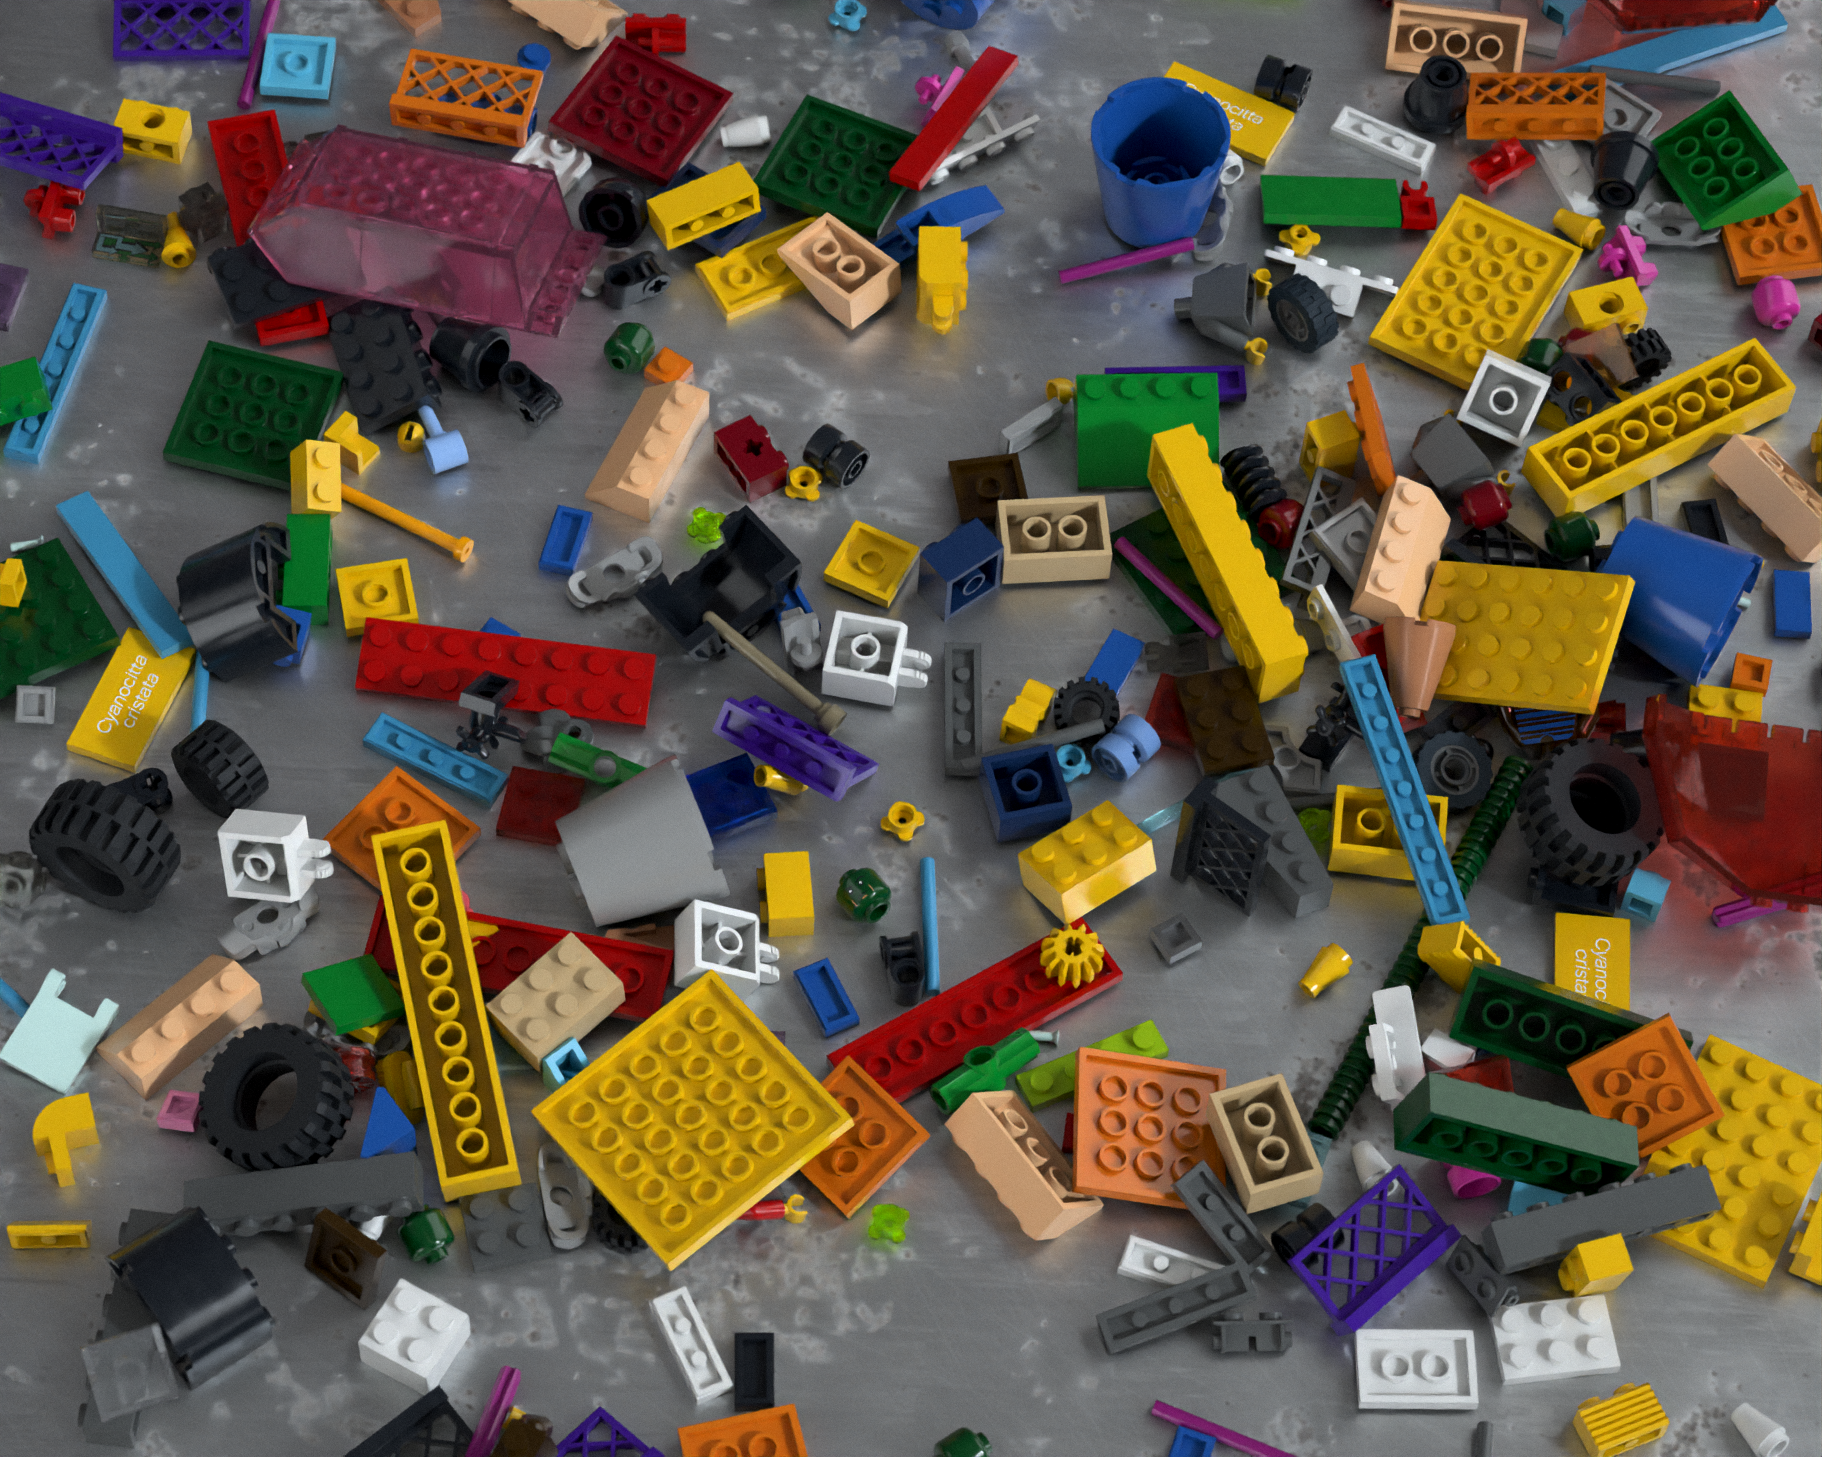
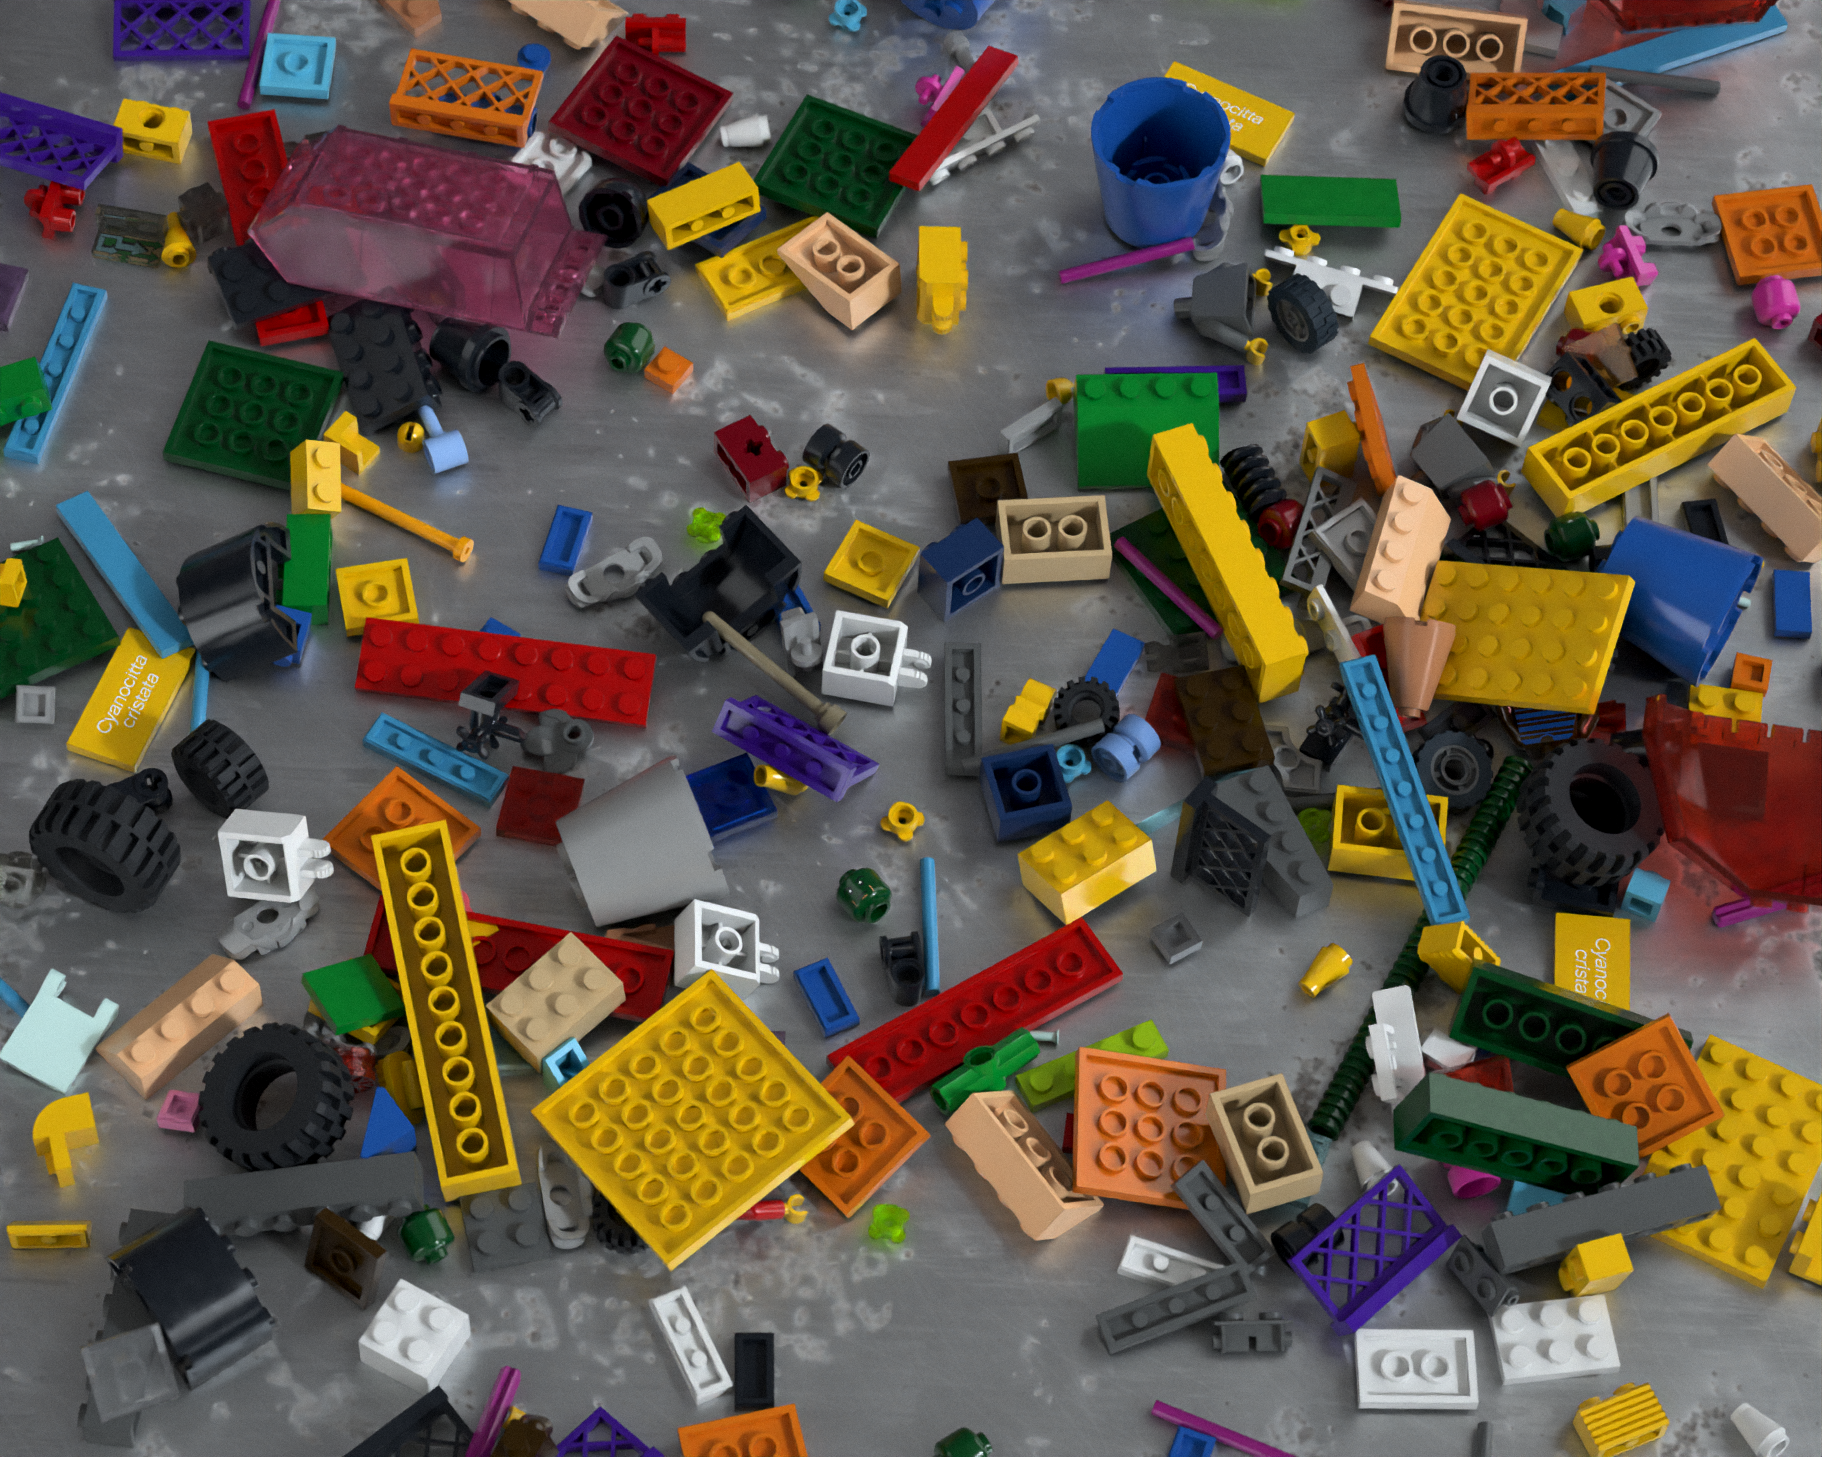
(582, 757): green piece -> none
(650, 449): light nougat slope -> none
(788, 894): yellow brick -> none
(963, 209): blue slope -> none
(1071, 967): yellow gear -> none
(1283, 82): black wheel -> none
(1382, 139): white tile -> none
(1416, 209): red plate -> none
(1540, 354): dark green head -> none
(1724, 165): green slope -> none

